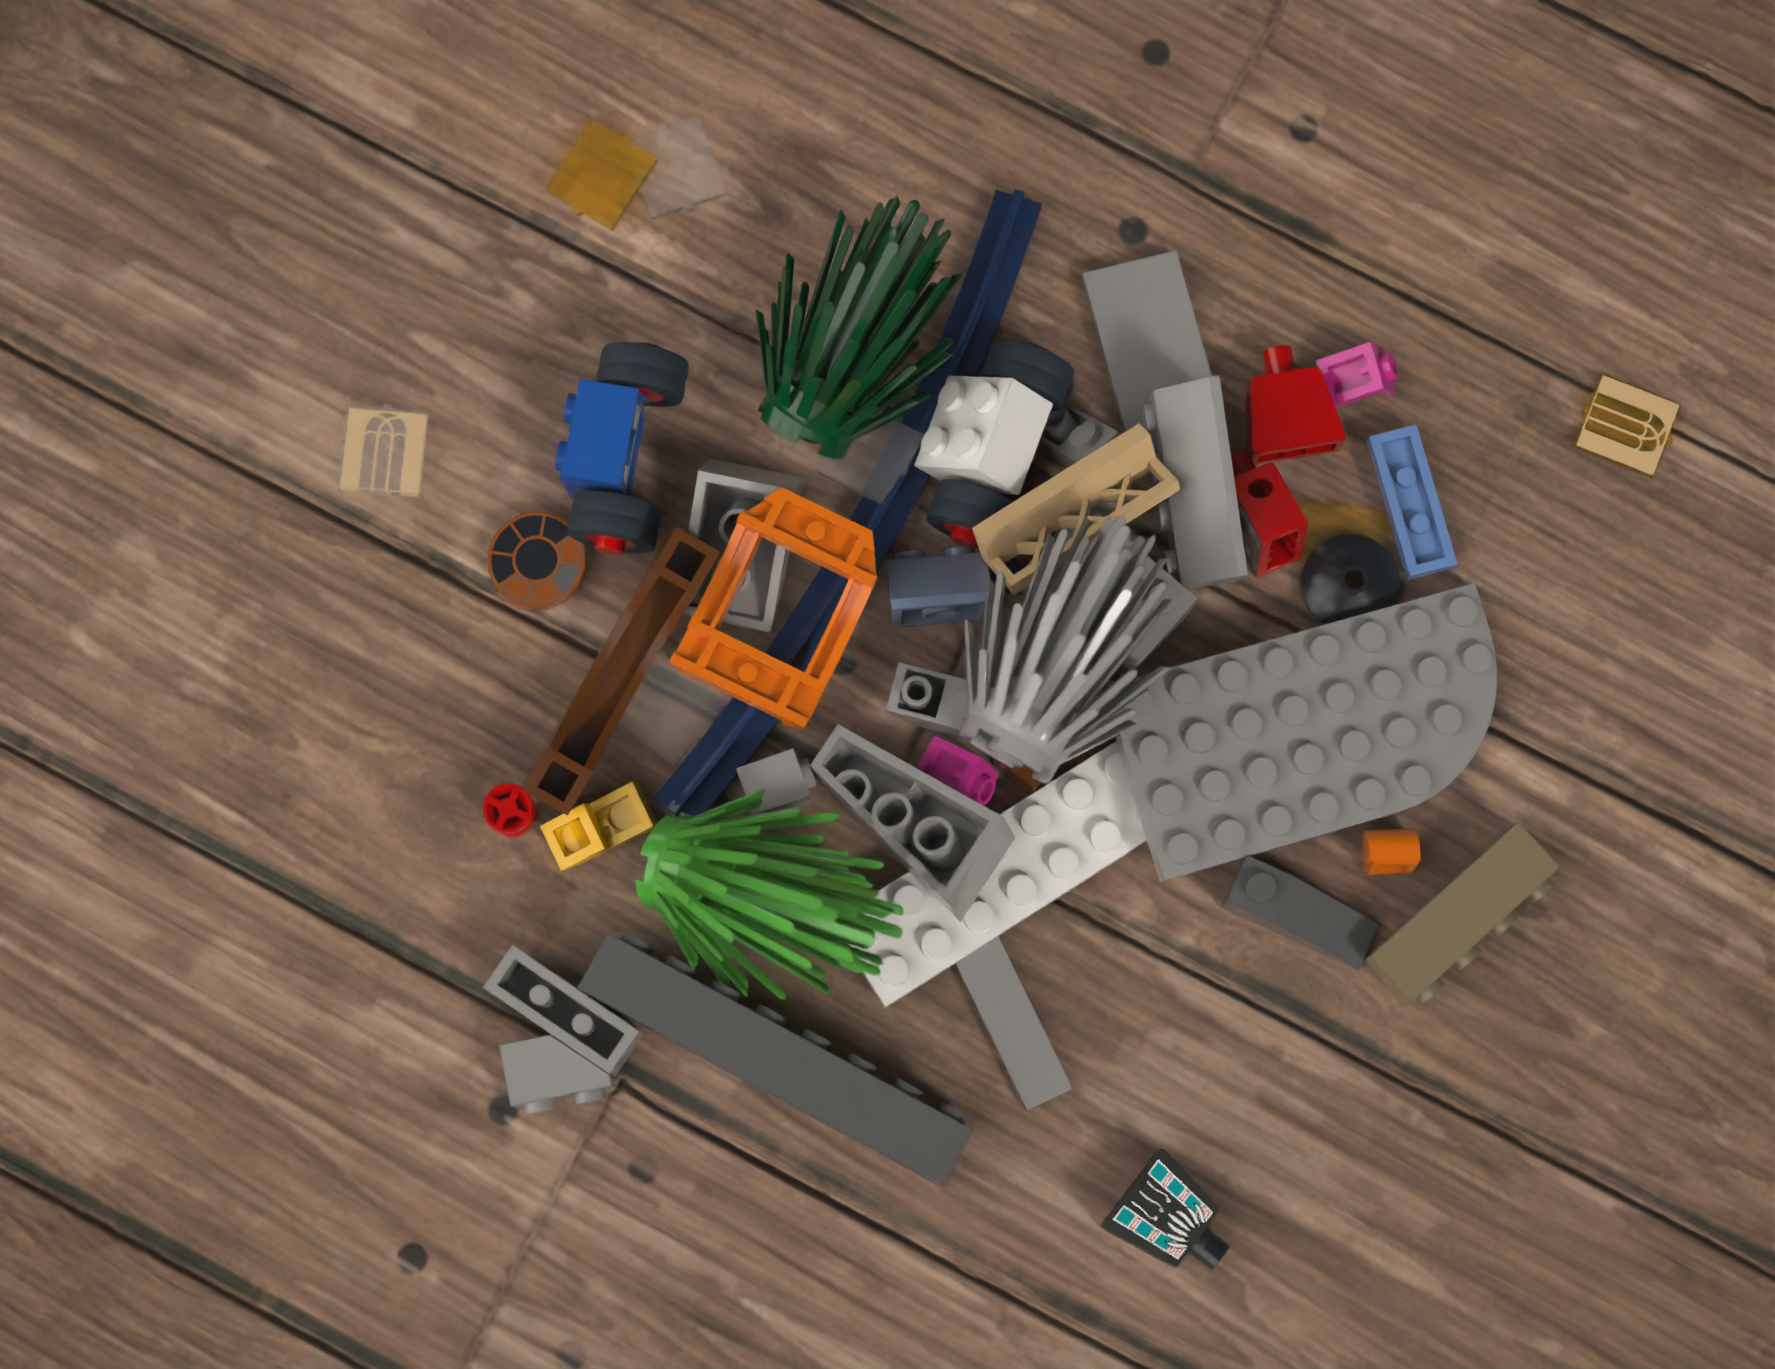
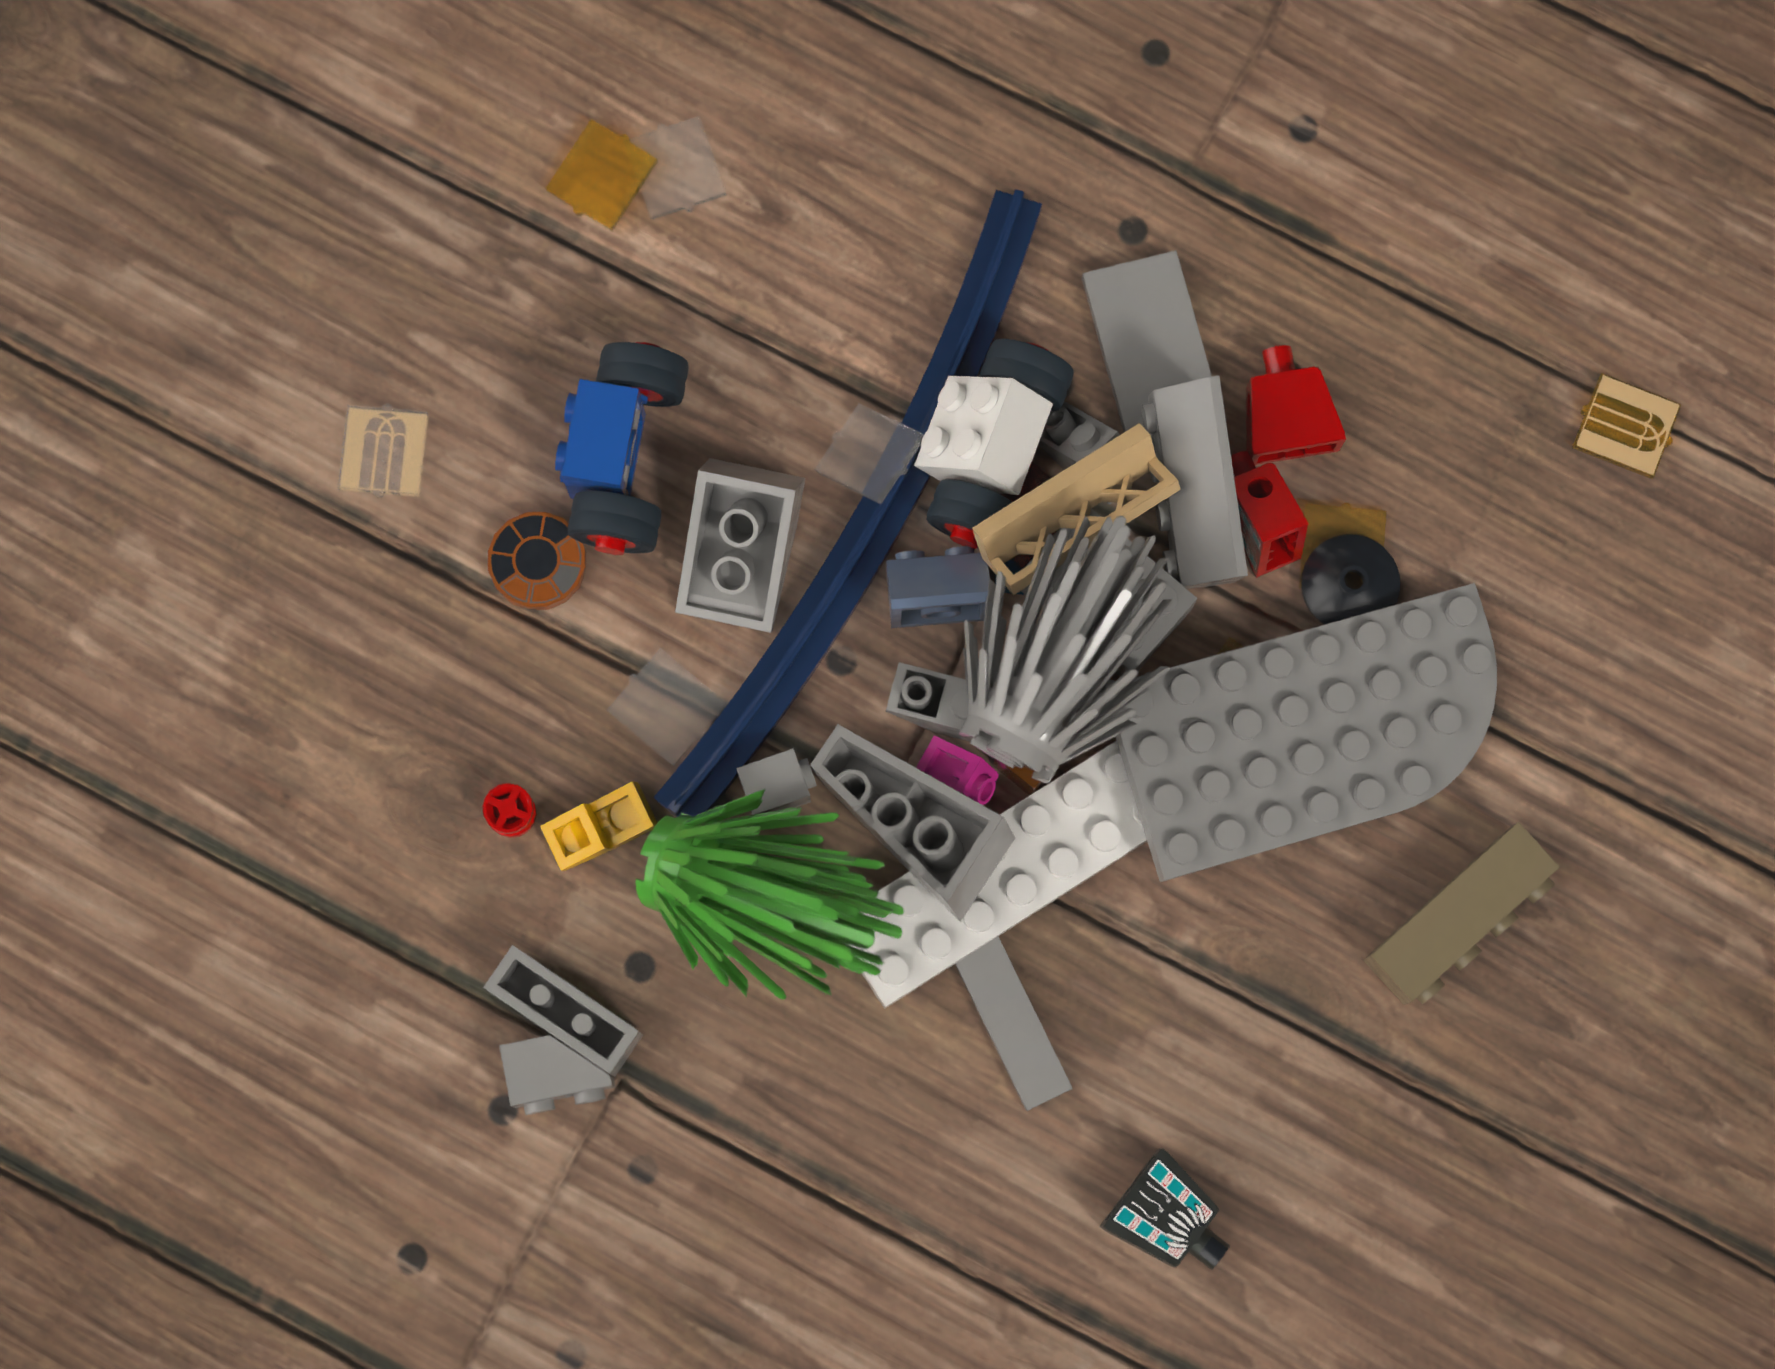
(619, 669): reddish brown arch -> none
(746, 671): orange wedge -> none
(775, 1059): dark grey brick -> none
(854, 332): dark green plant -> none
(1299, 912): dark grey slope -> none
(1359, 373): dark pink bracket -> none
(1390, 851): orange brick -> none
(1411, 502): medium blue plate -> none

